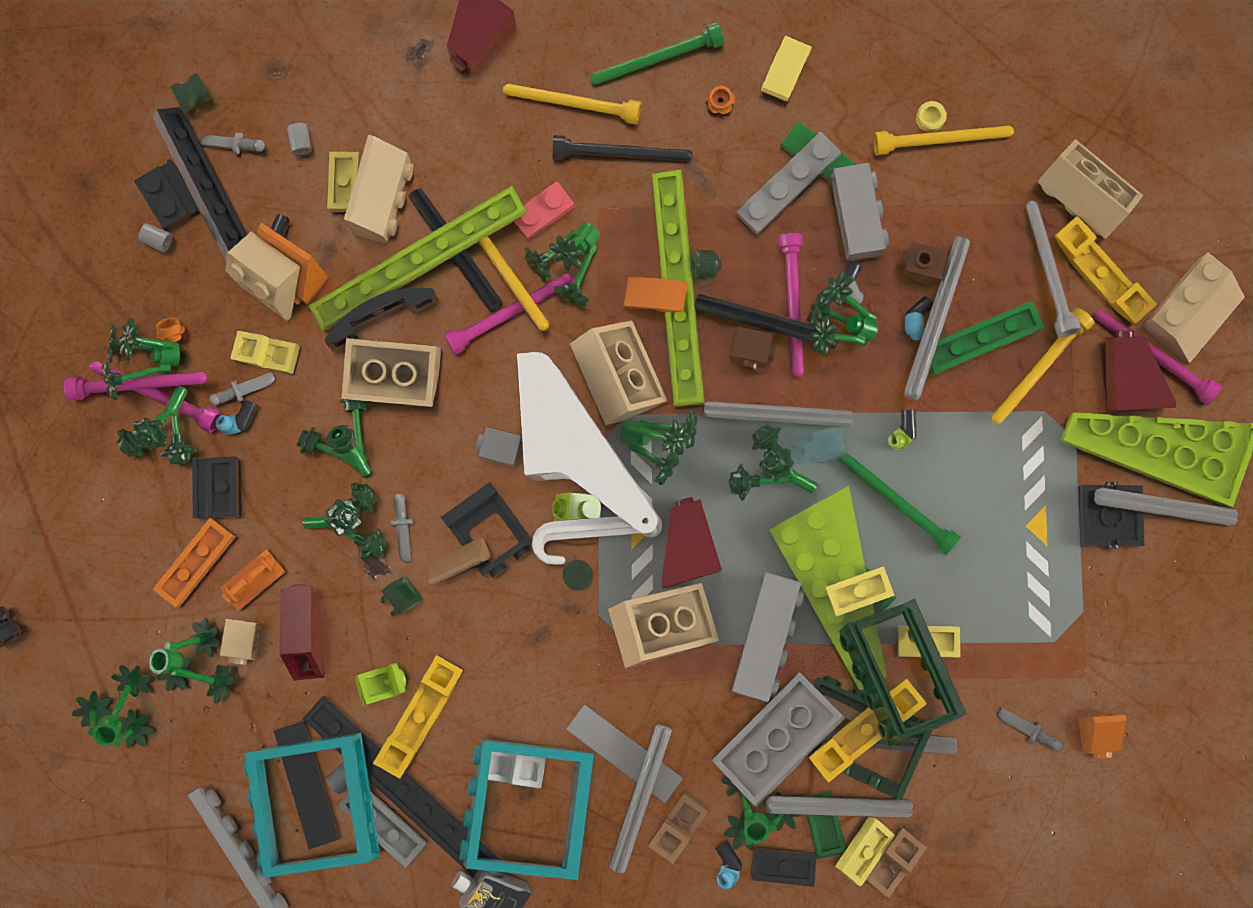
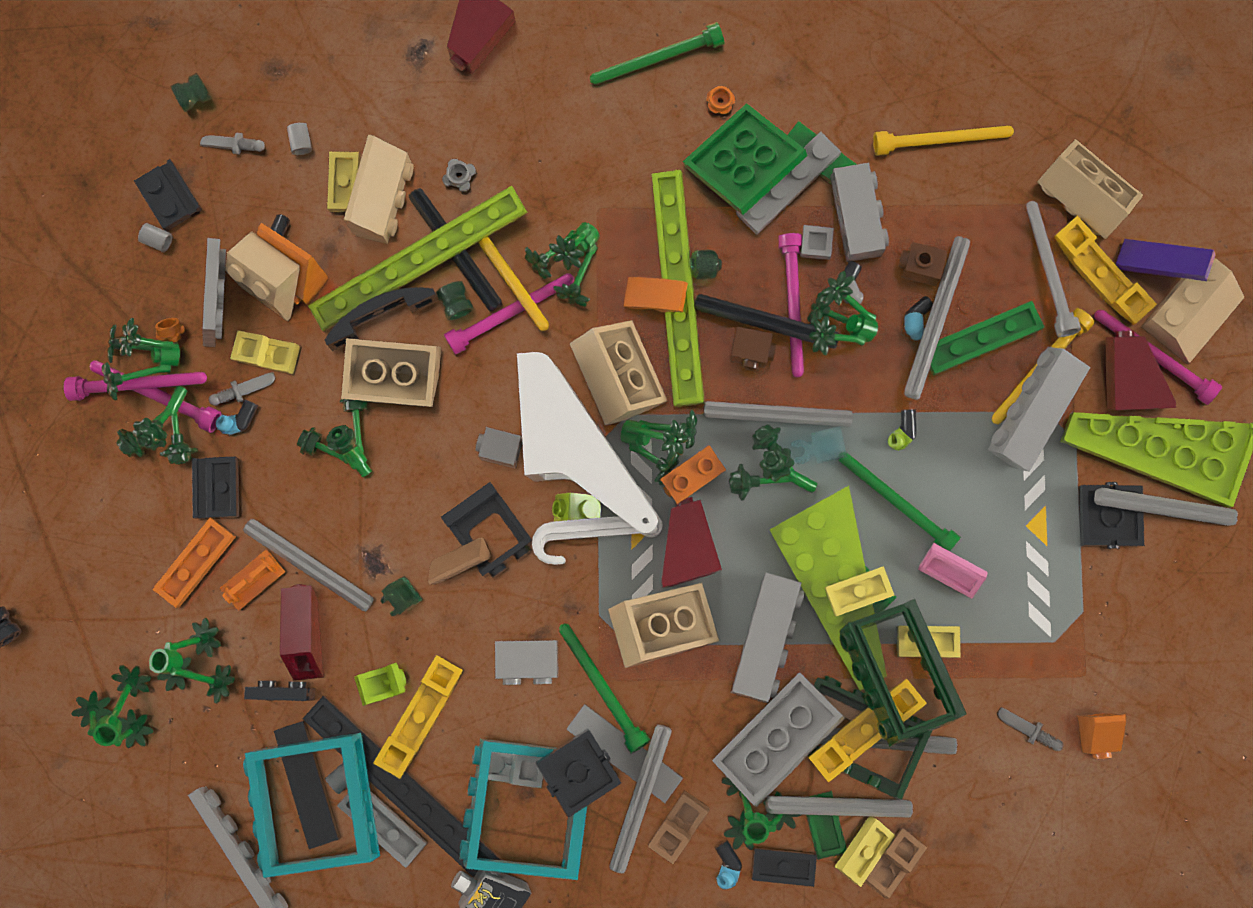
(199, 178): black plate -> none
(213, 292): none -> light grey plate
(241, 641): tan brick -> none
(268, 691): none -> black plate
(308, 565): none -> light grey axle
(344, 519): dark green plant -> none
(402, 528): light grey piece -> none
(454, 167): none -> light grey plate
(454, 300): none -> clear green wheel
(526, 660): none -> light grey brick
(544, 210): coral plate -> none
(564, 147): black piece -> none
(577, 574): clear green plate -> none
(578, 773): none -> black plate
(627, 110): yellow piece -> none
(633, 735): none -> green piece
(692, 474): none -> orange hinge
(745, 158): none -> green plate
(786, 68): light yellow slope -> none
(816, 242): none -> light grey plate
(931, 116): light yellow tile -> none
(953, 570): none -> bright pink tile
(1038, 408): none -> light grey brick
(1165, 259): none -> dark purple tile

